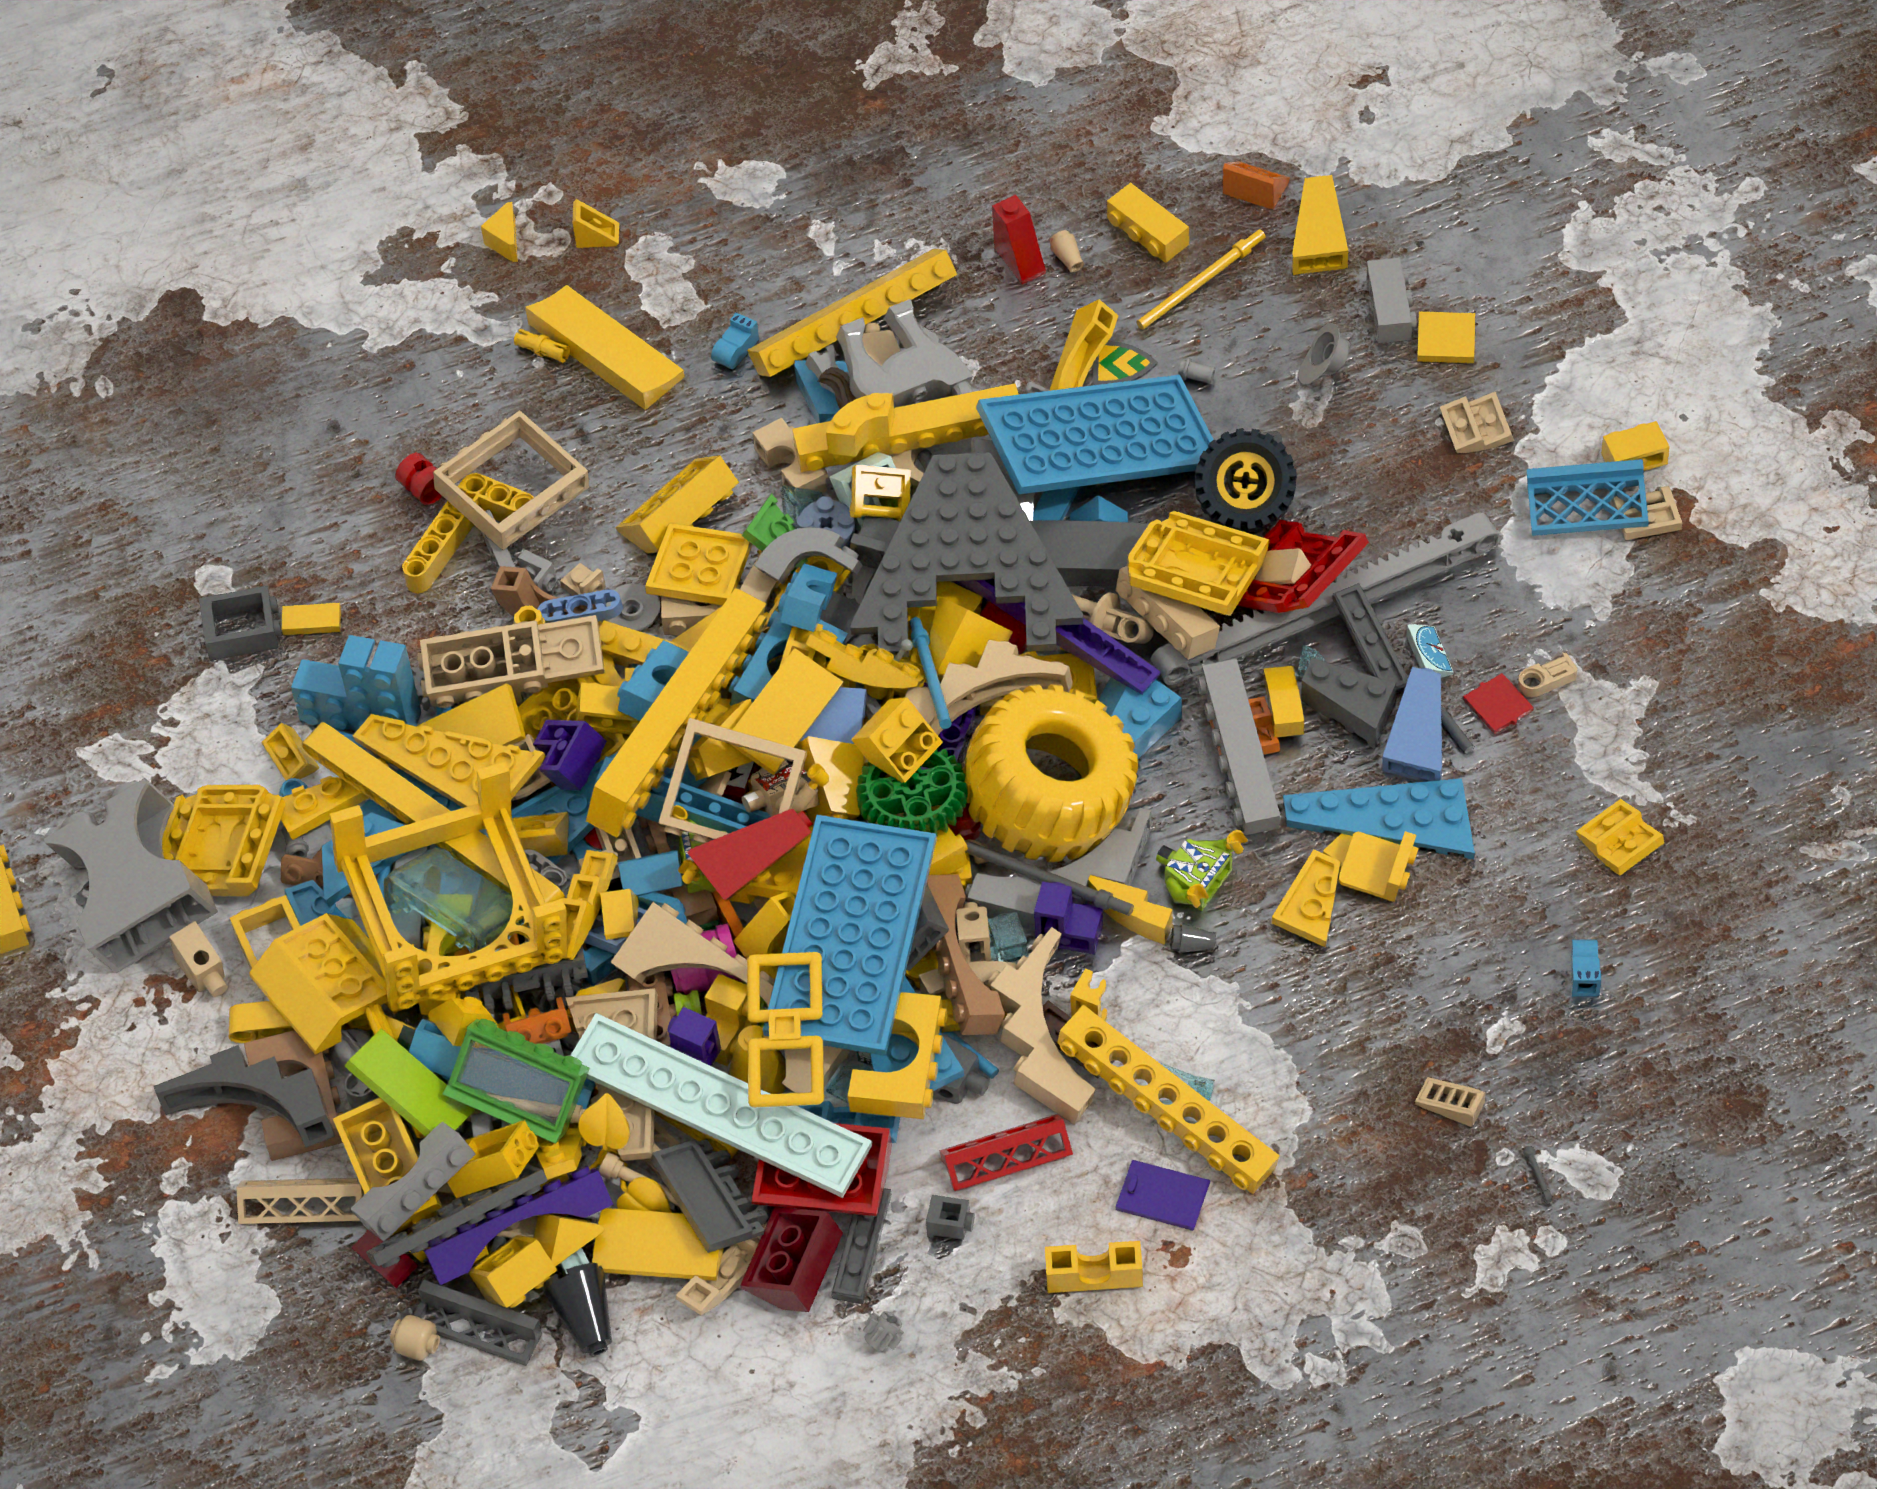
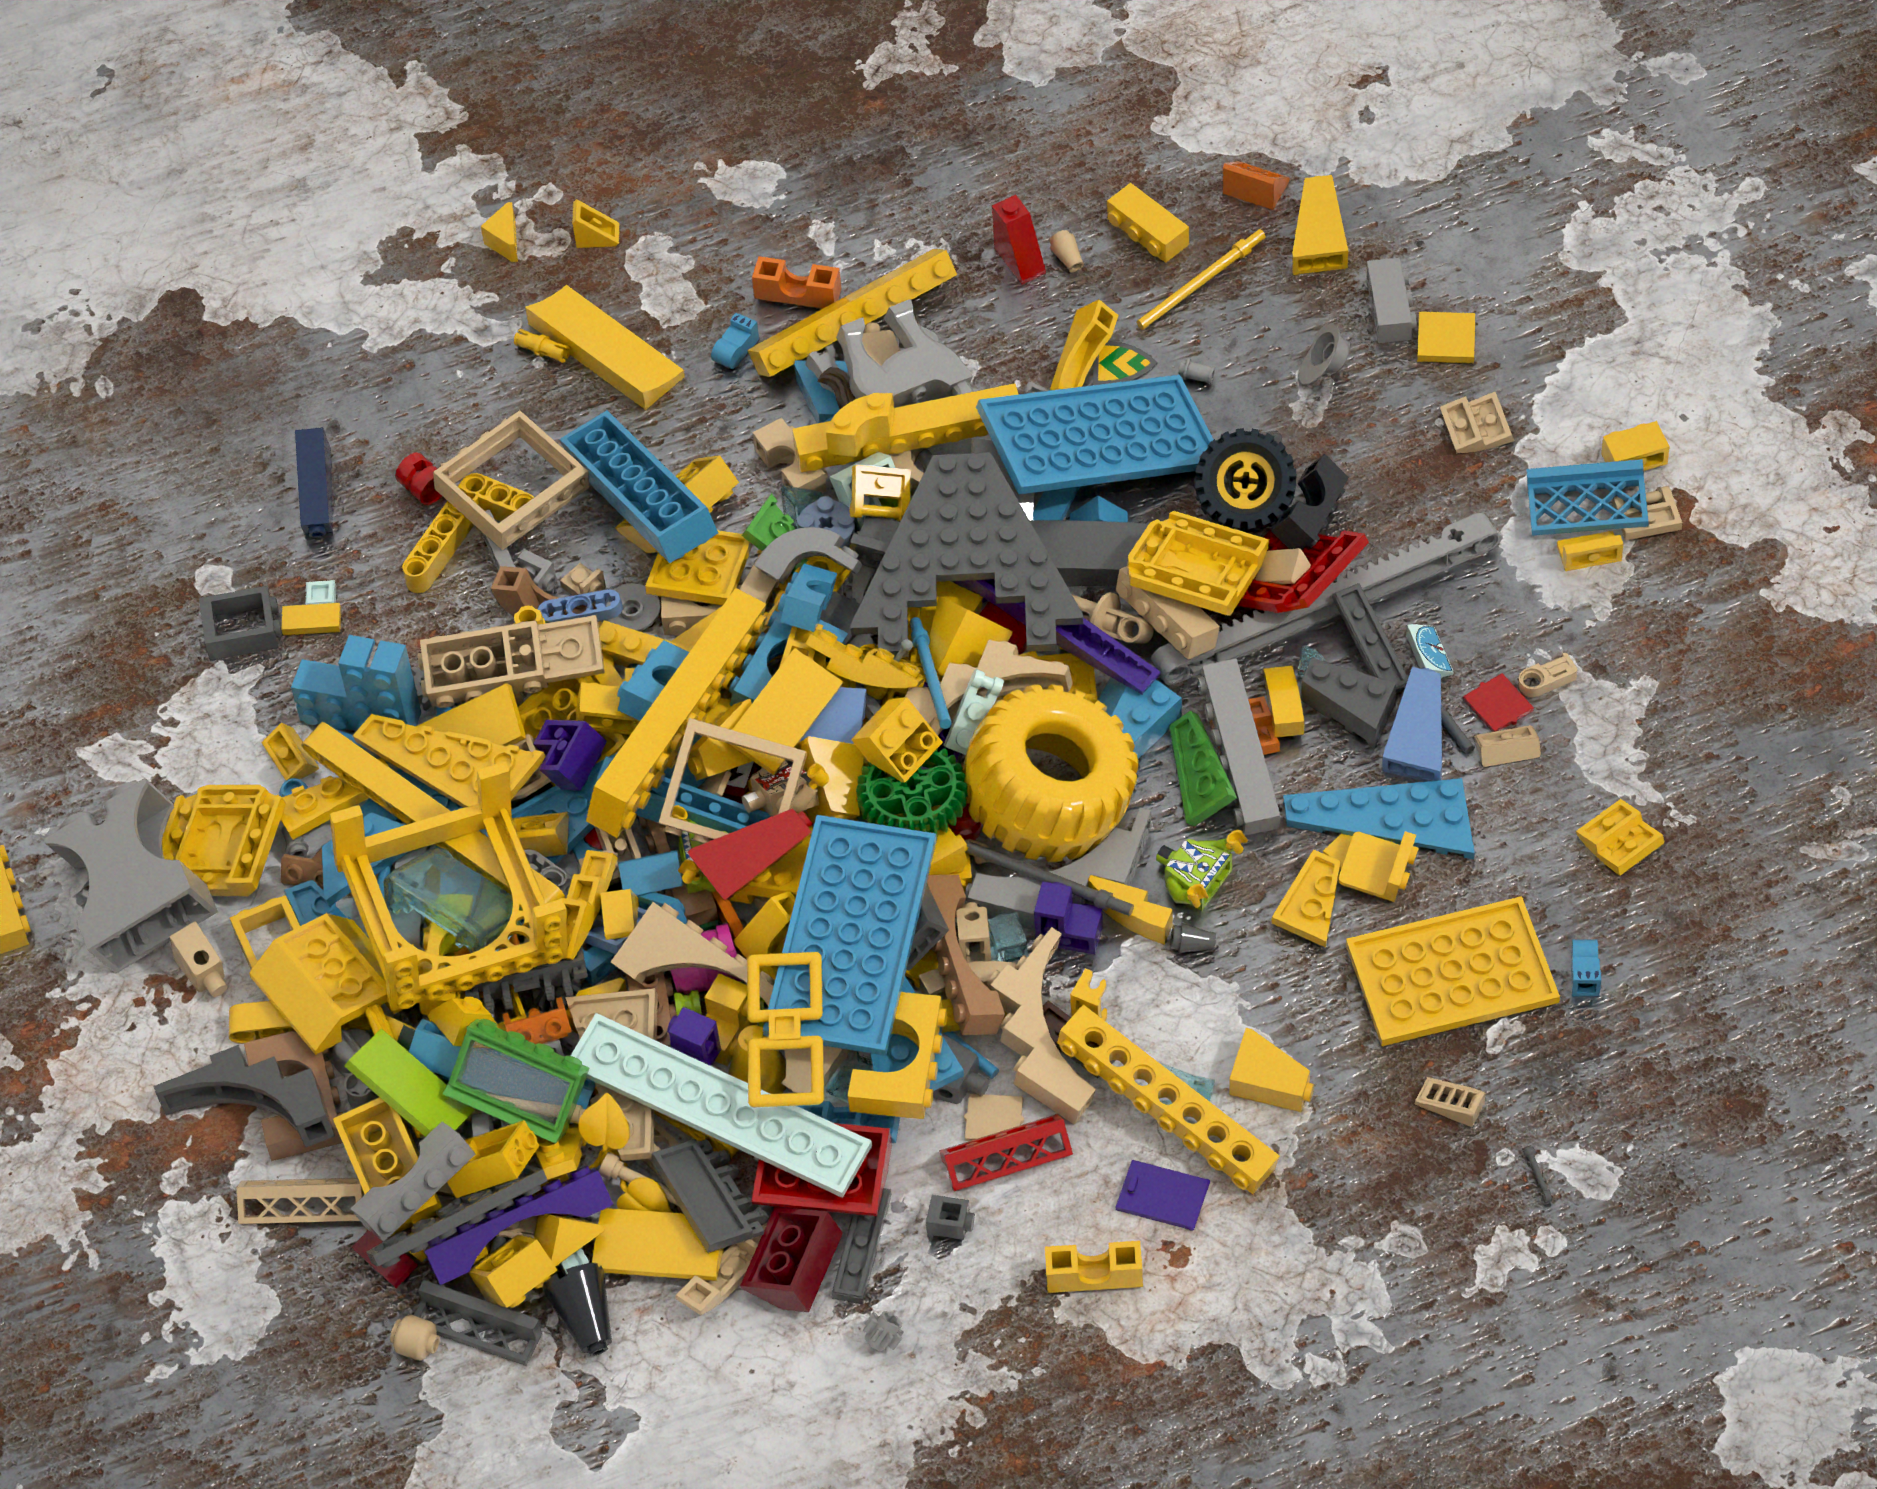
(314, 481): none -> dark blue slope
(320, 592): none -> light aqua tile
(640, 487): none -> dark azure brick
(776, 283): none -> orange arch
(972, 710): none -> light aqua plate
(992, 1114): none -> tan piece
(1199, 770): none -> bright green wing
(1269, 1074): none -> yellow slope
(1322, 487): none -> black arch
(1452, 971): none -> yellow plate
(1508, 746): none -> tan slope
(1590, 550): none -> yellow panel

